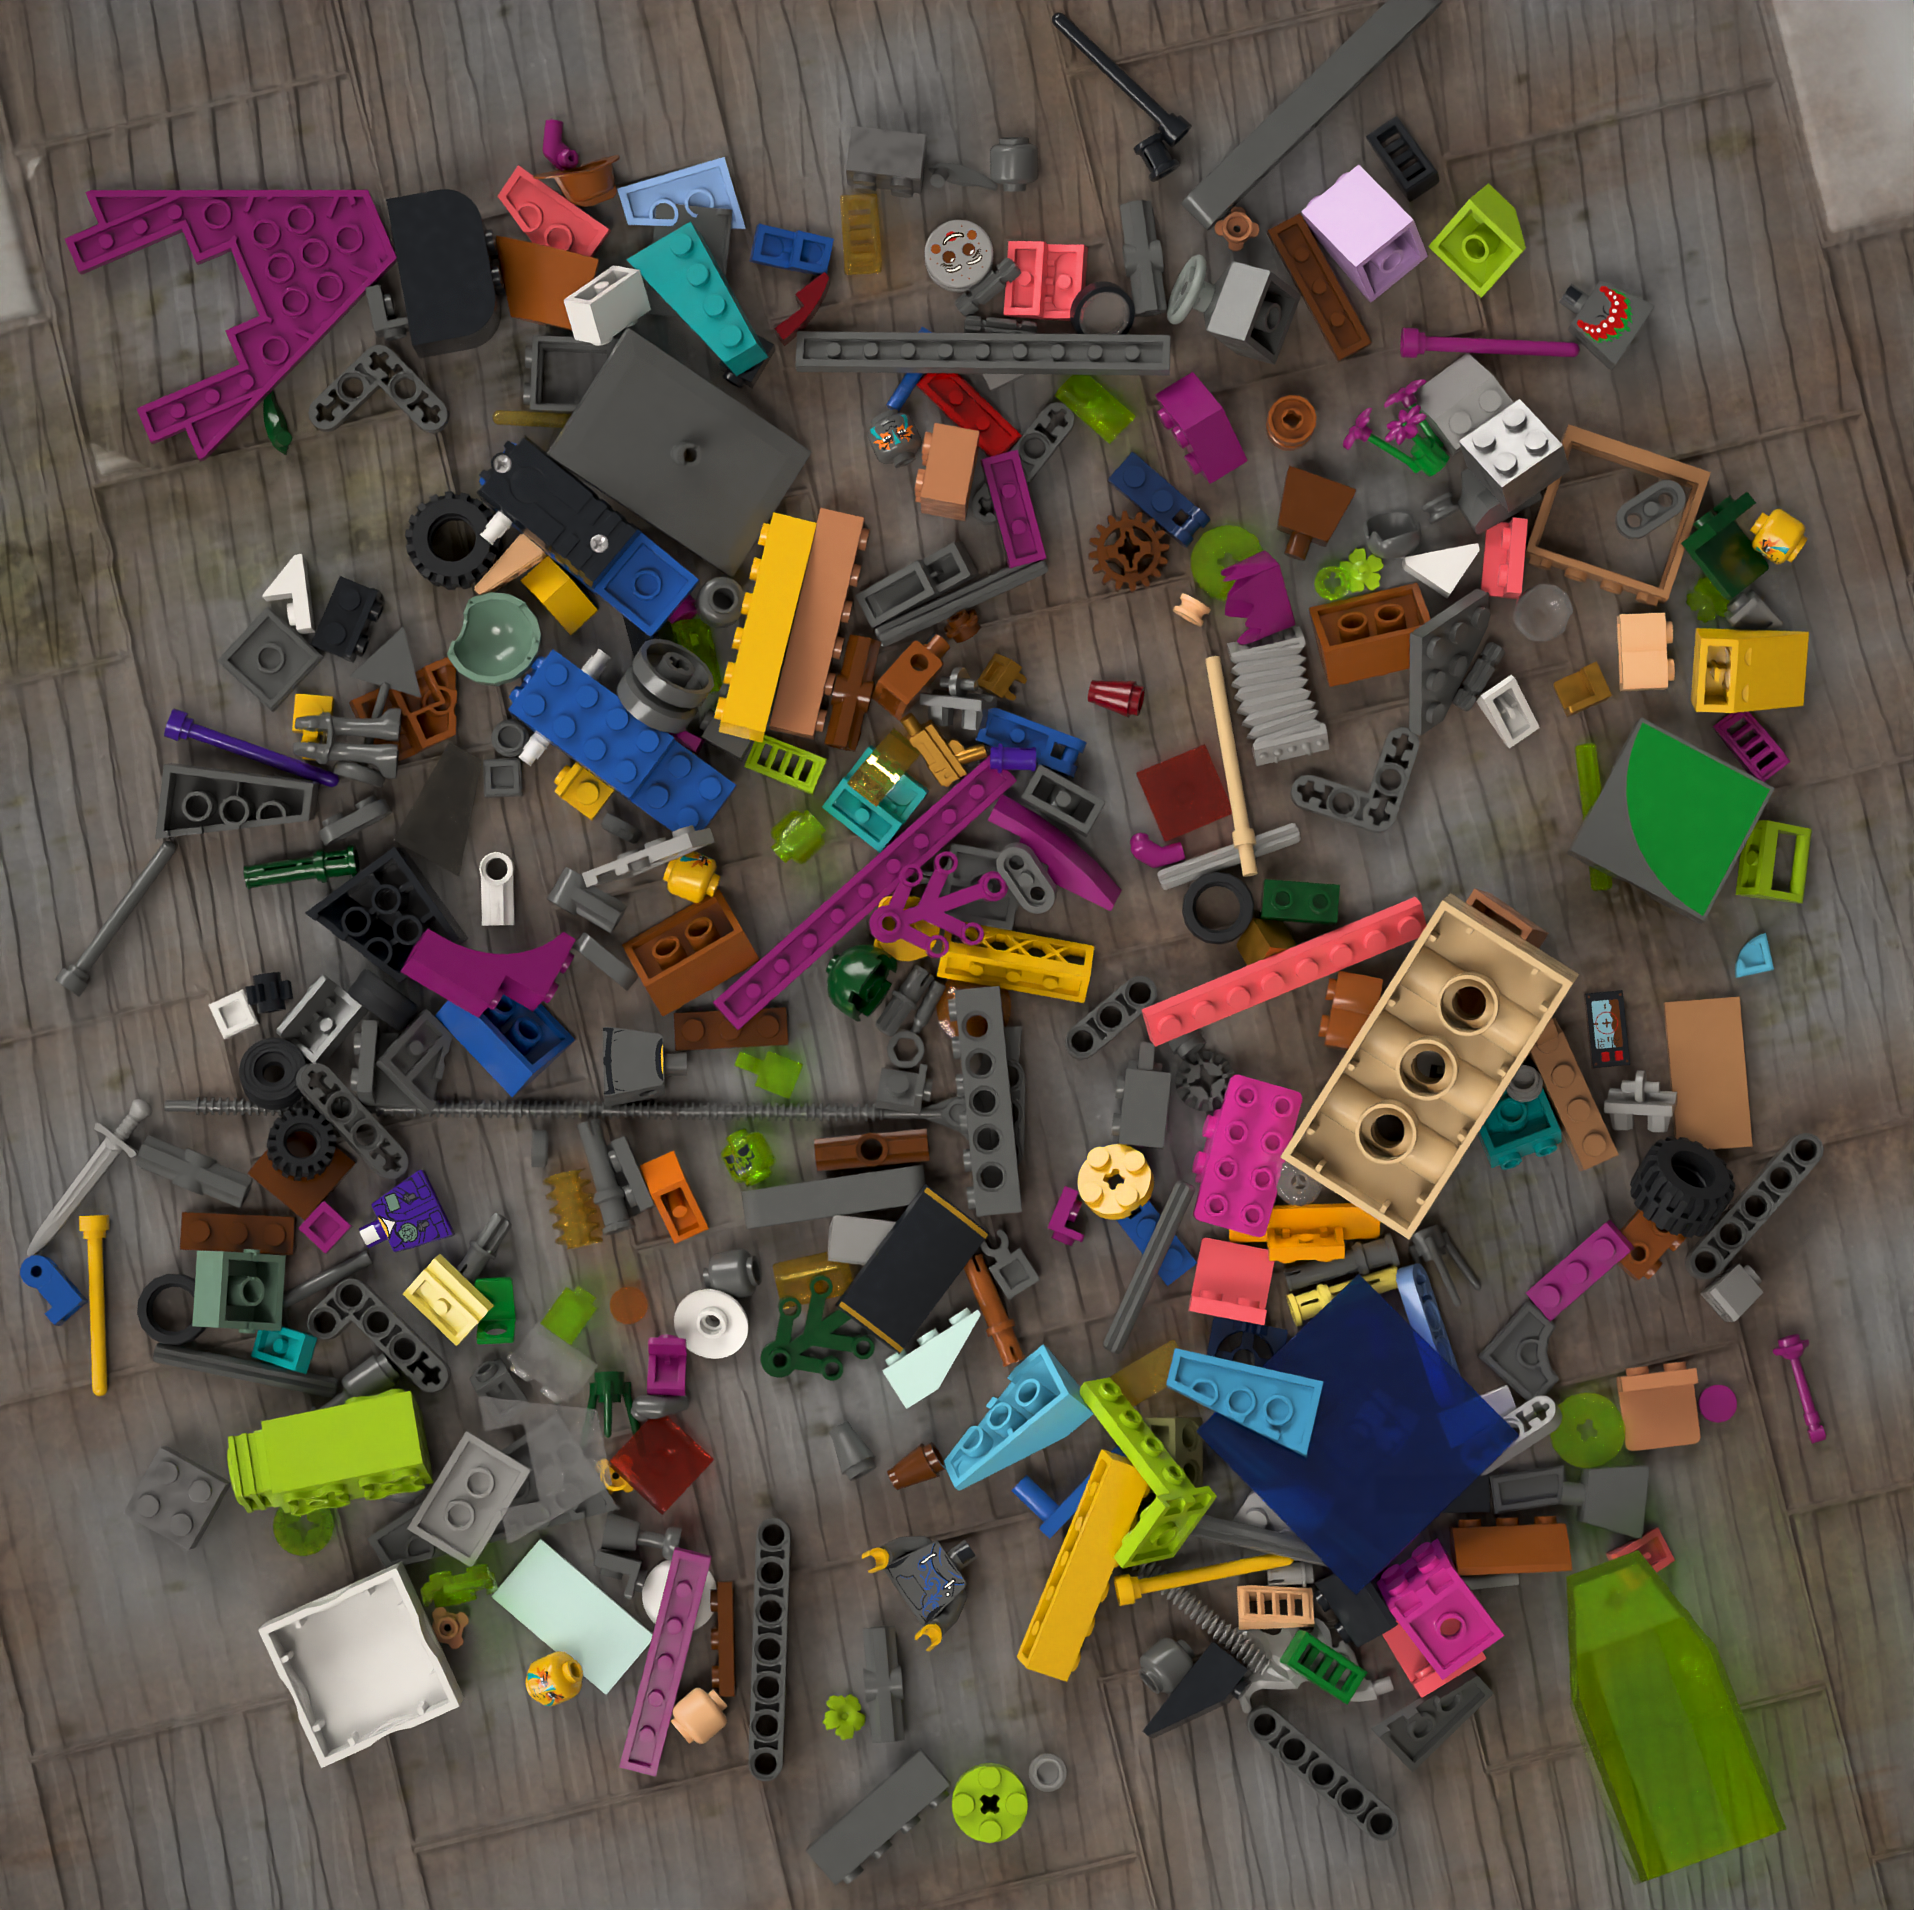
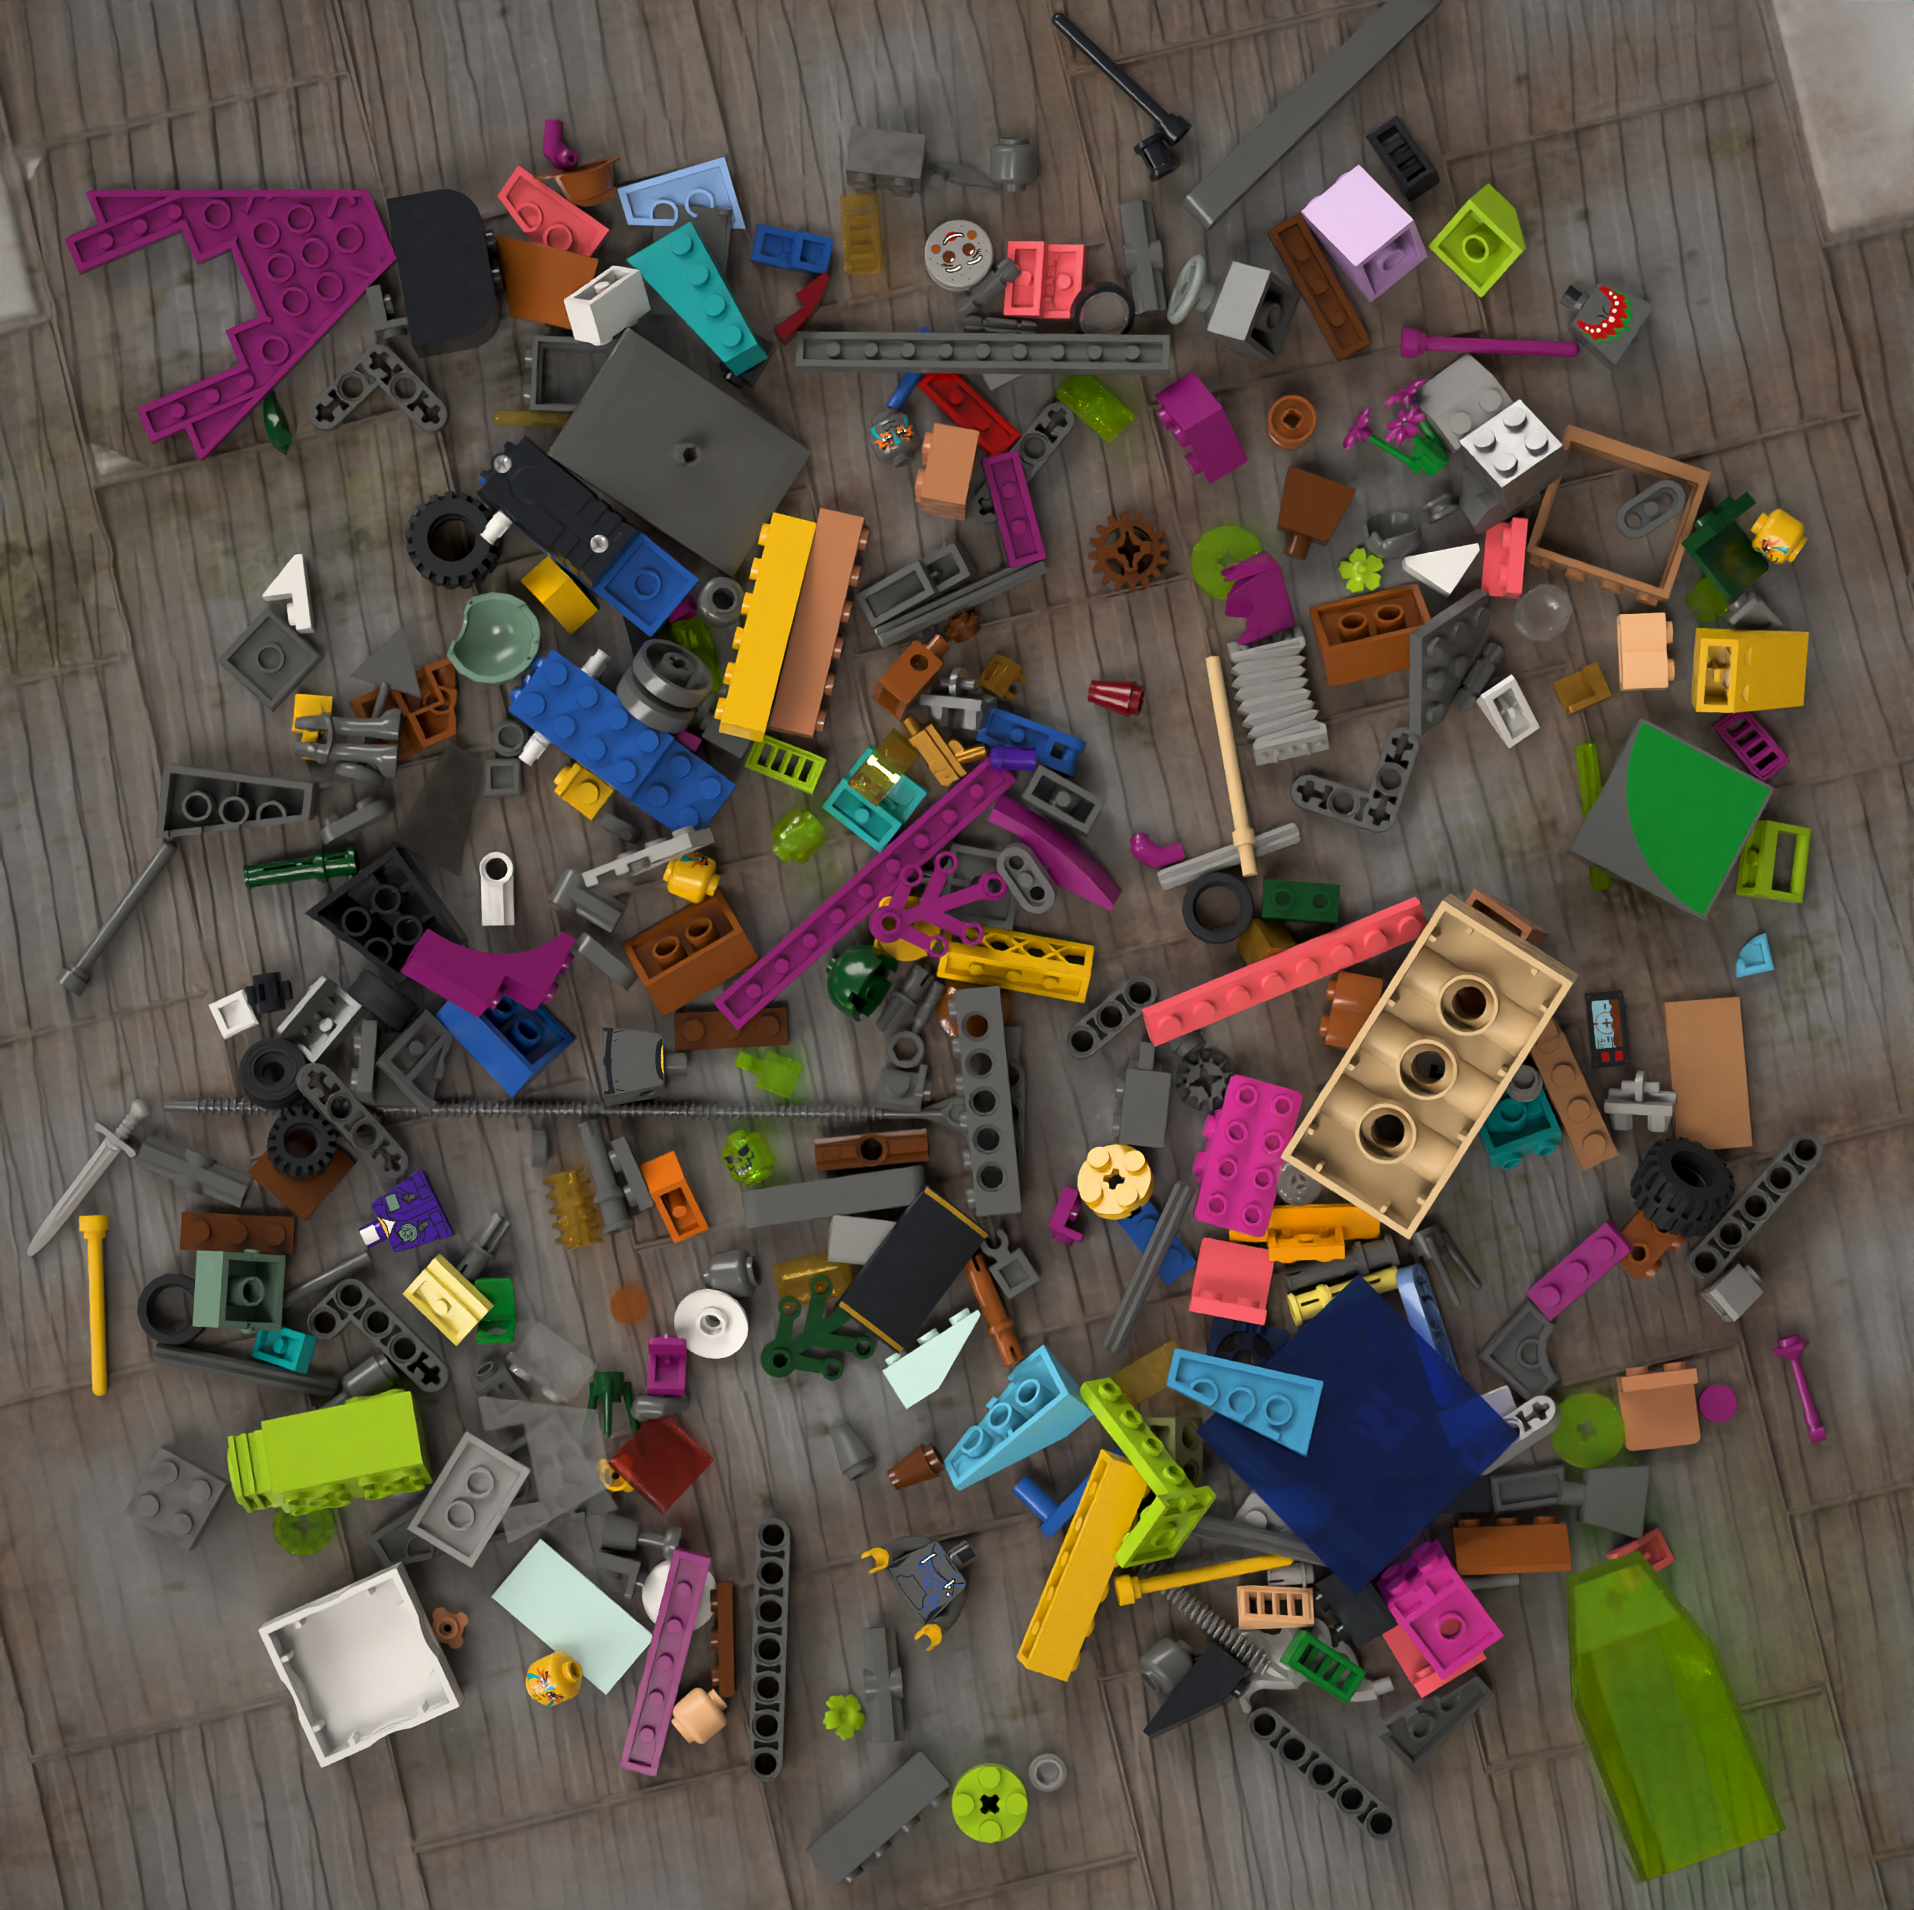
(54, 1286): blue leg -> none
(182, 727): dark purple piece -> none
(325, 1227): magenta tile -> none
(348, 620): black bracket -> none
(460, 1588): clear neon green plate -> none
(515, 561): light nougat slope -> none
(570, 1314): clear neon green brick -> none
(852, 693): reddish brown piece -> none
(1158, 499): dark blue plate -> none
(1184, 793): clear red plate -> none
(1192, 610): light nougat bush -> none
(1236, 218): nougat plate -> none
(1325, 574): clear neon green bush -> none

